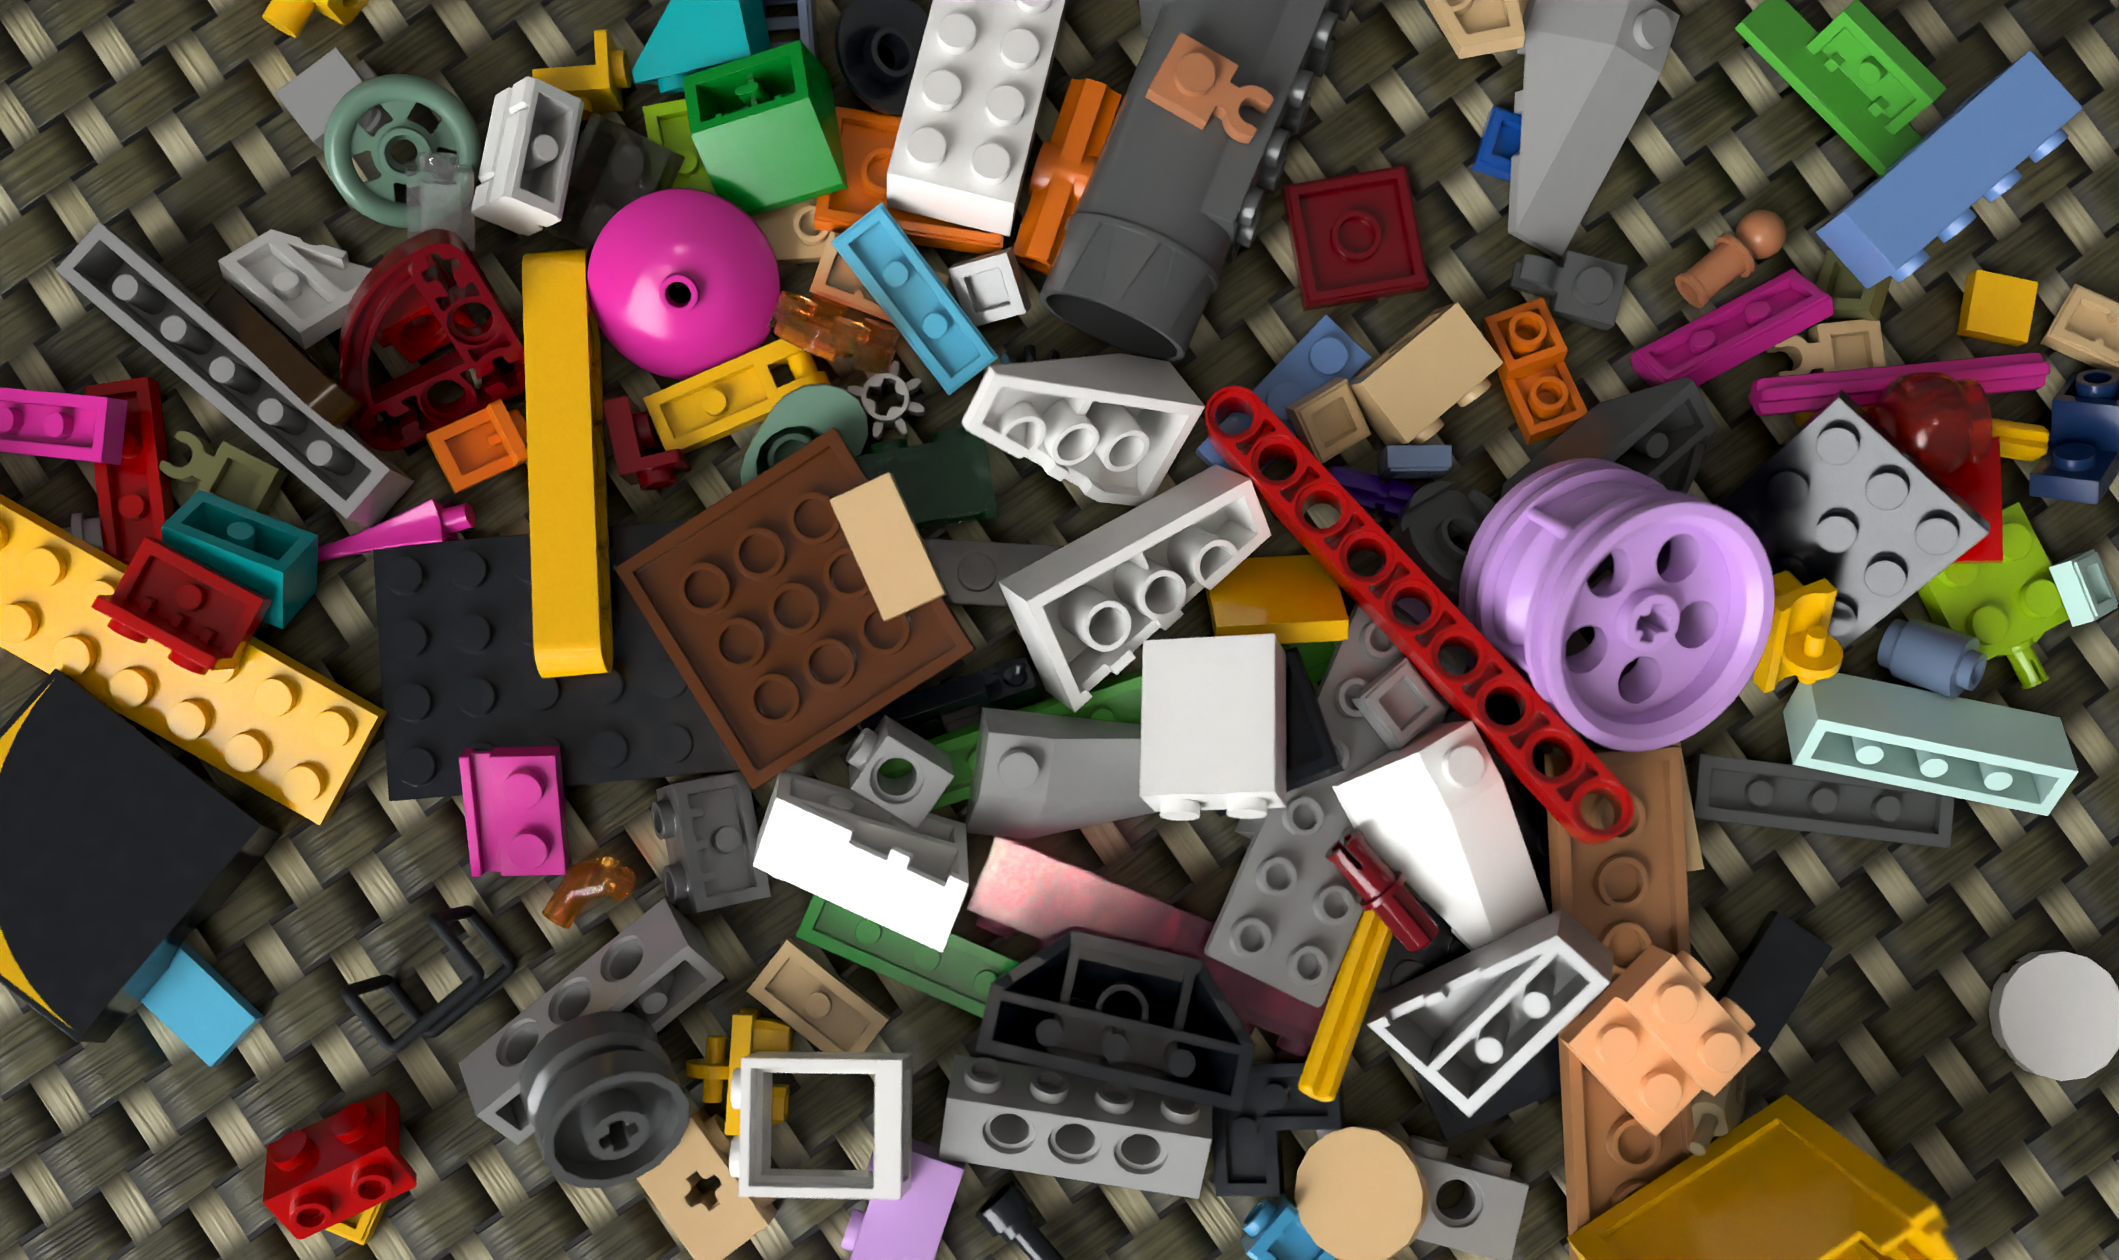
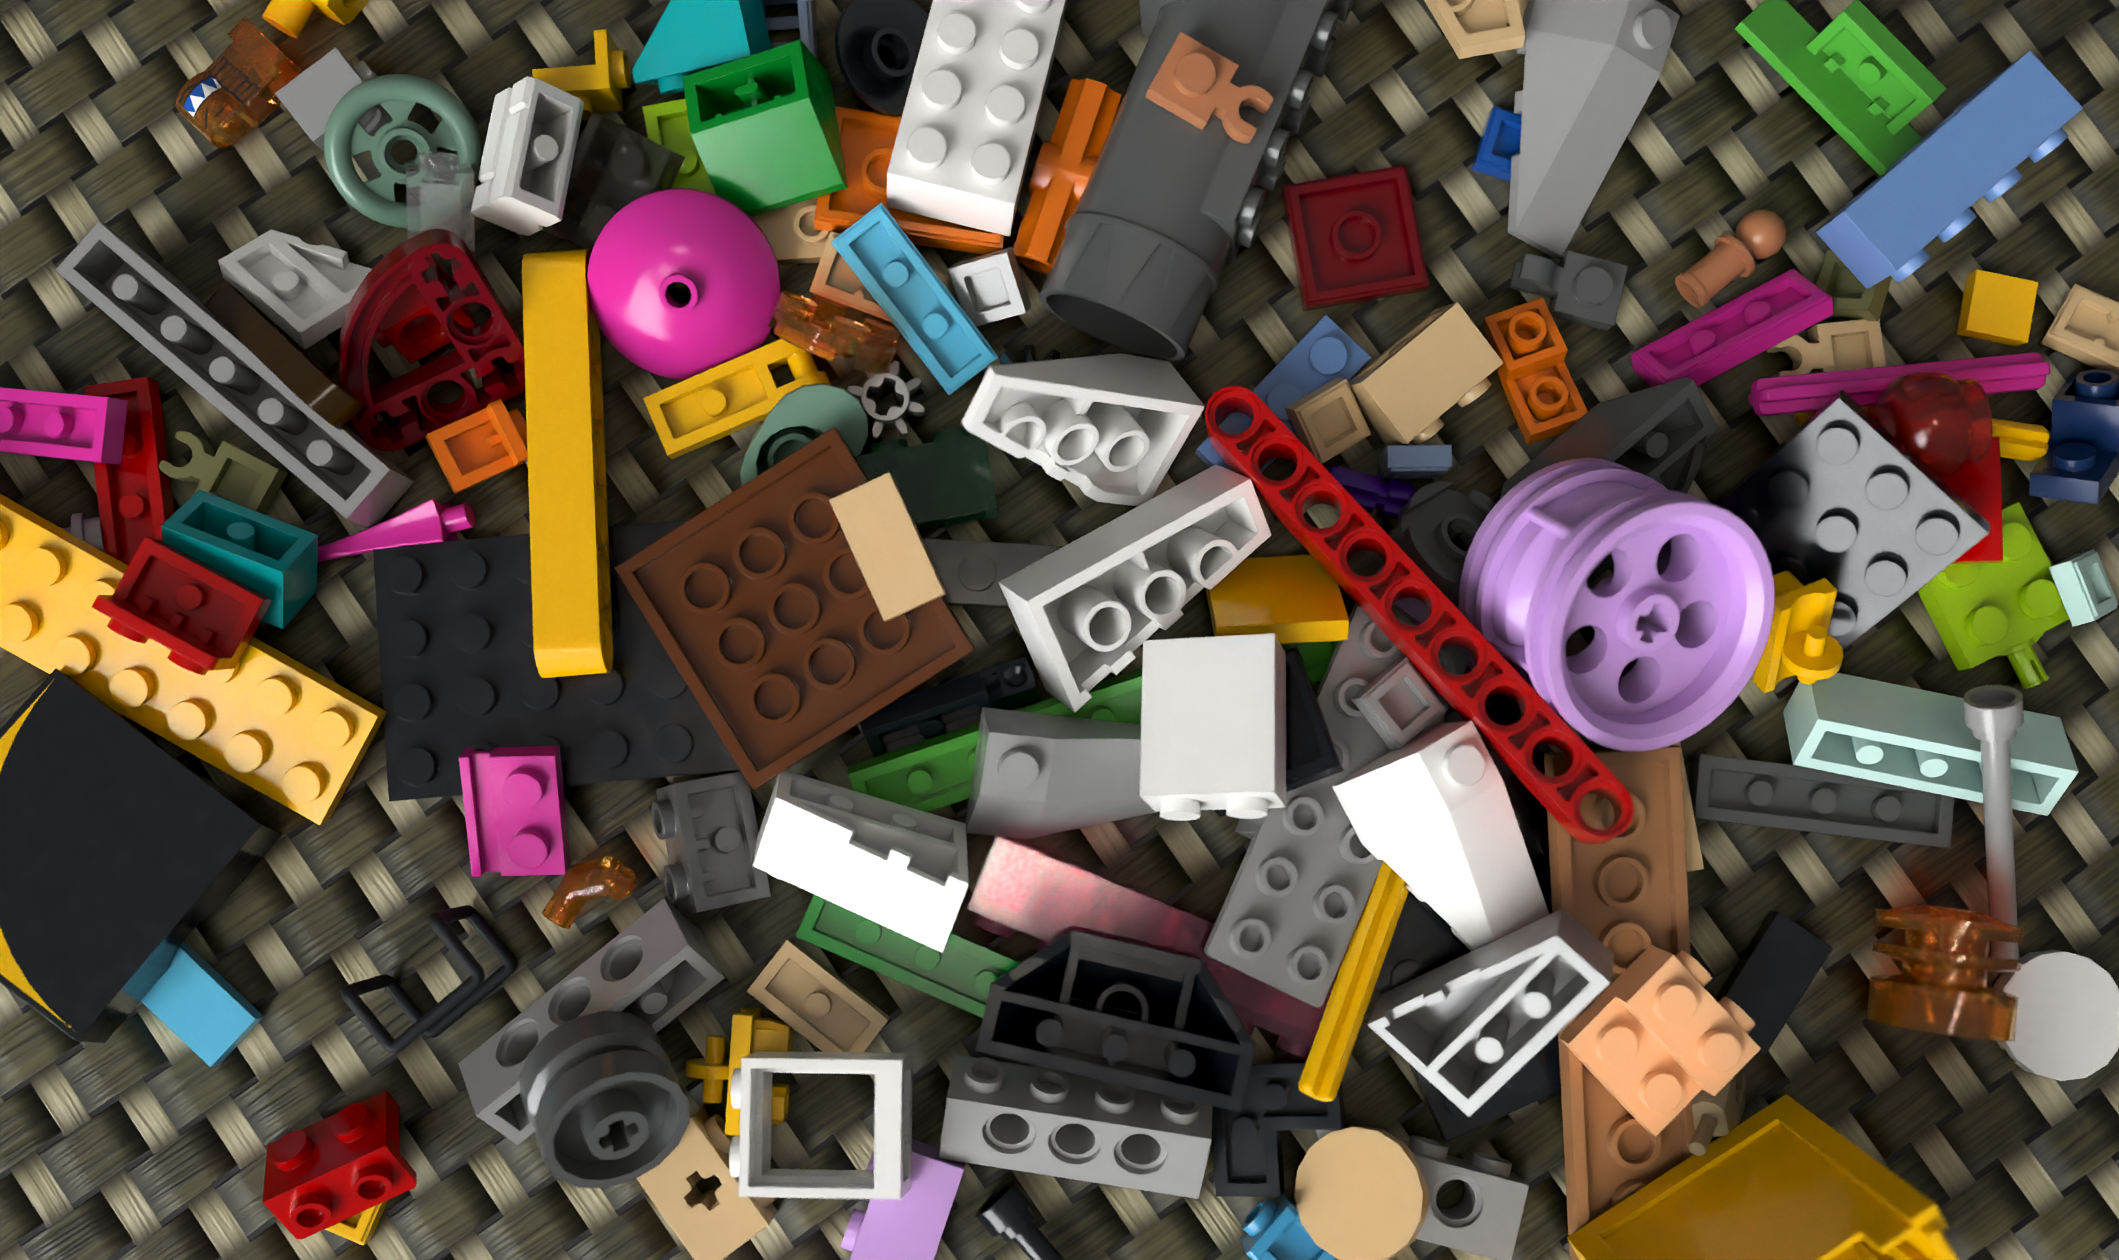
(236, 87): none -> clear orange leg
(631, 438): dark red bracket -> none
(907, 796): light grey brick -> none
(1383, 891): dark red axle -> none
(1932, 656): sand blue brick -> none
(1945, 973): none -> clear orange wheel
(1994, 716): none -> light grey piece

